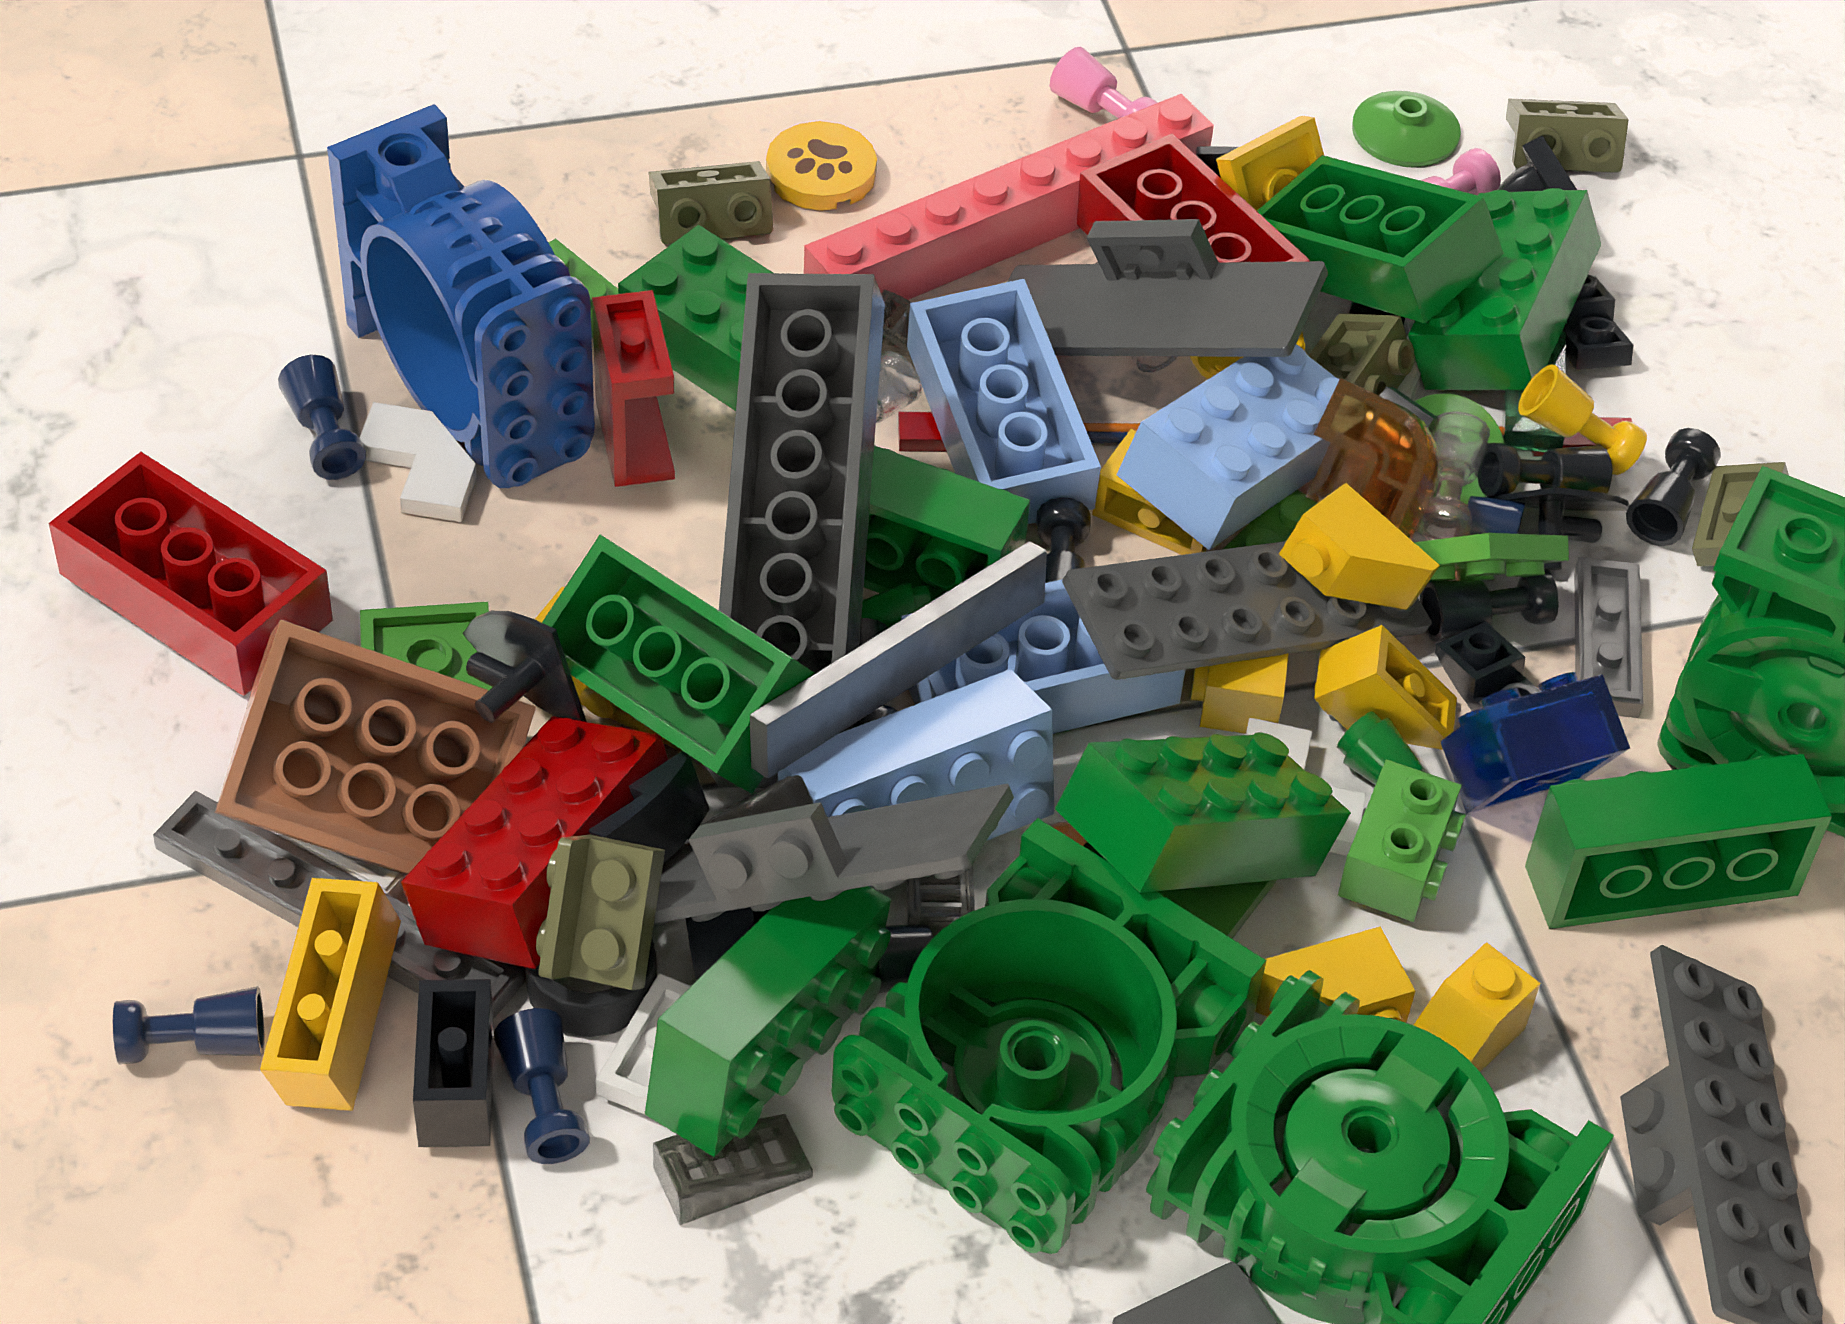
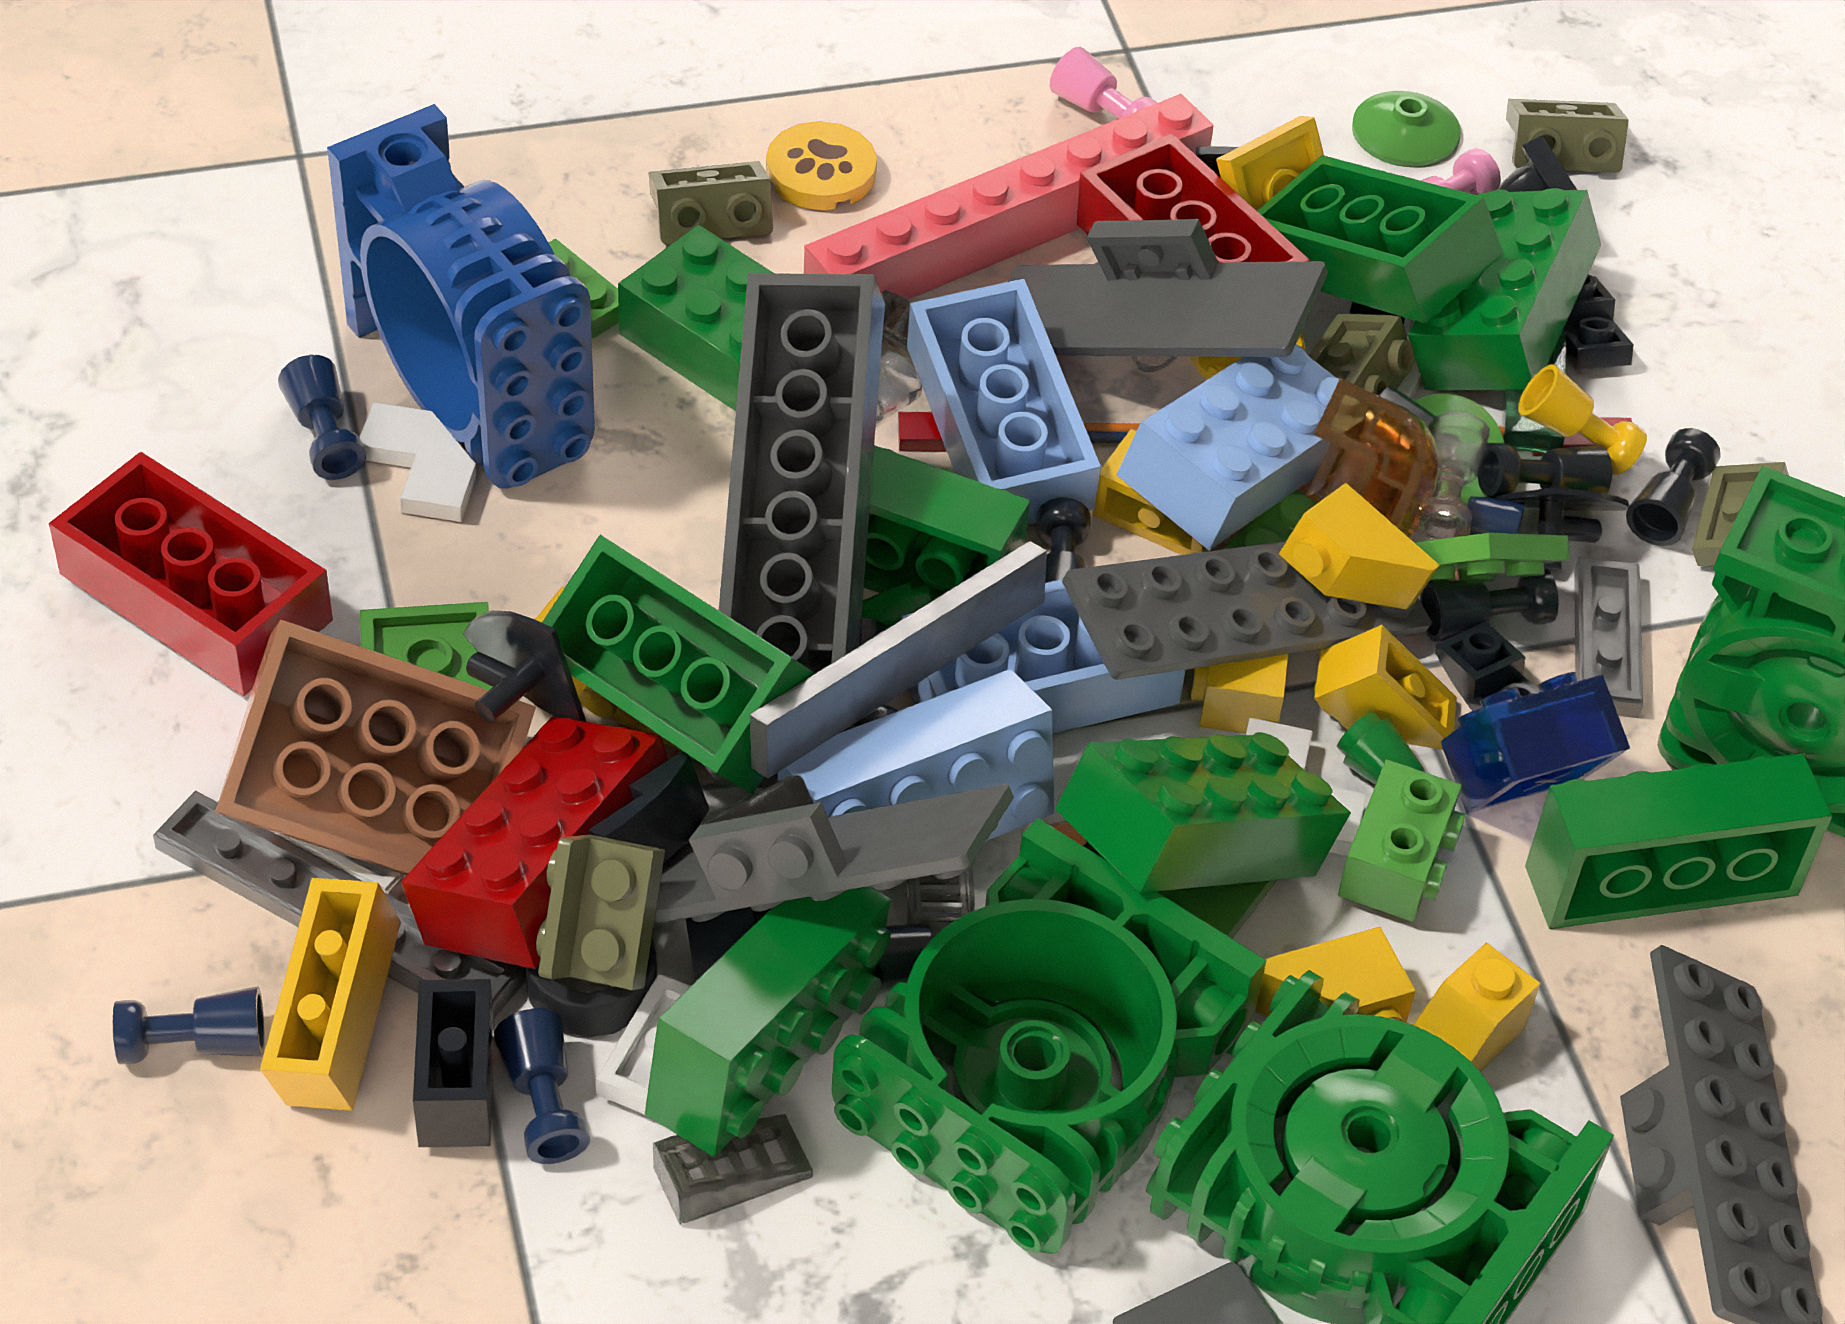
(629, 375): red panel -> none

